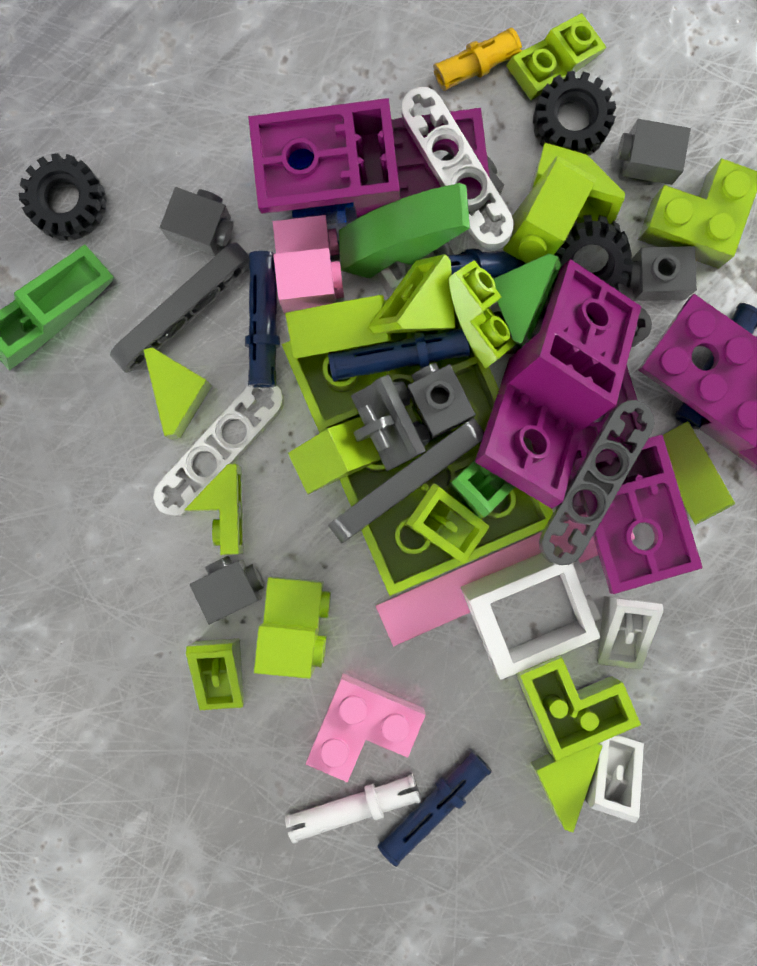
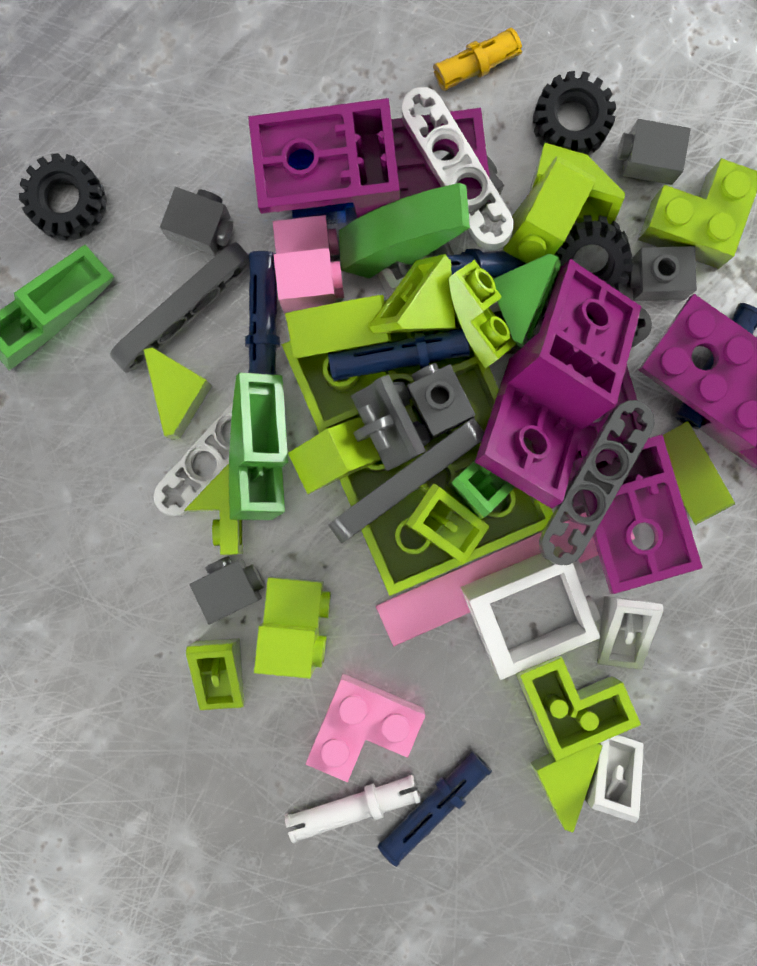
(257, 448): none -> bright green slope
(563, 50): lime slope -> none

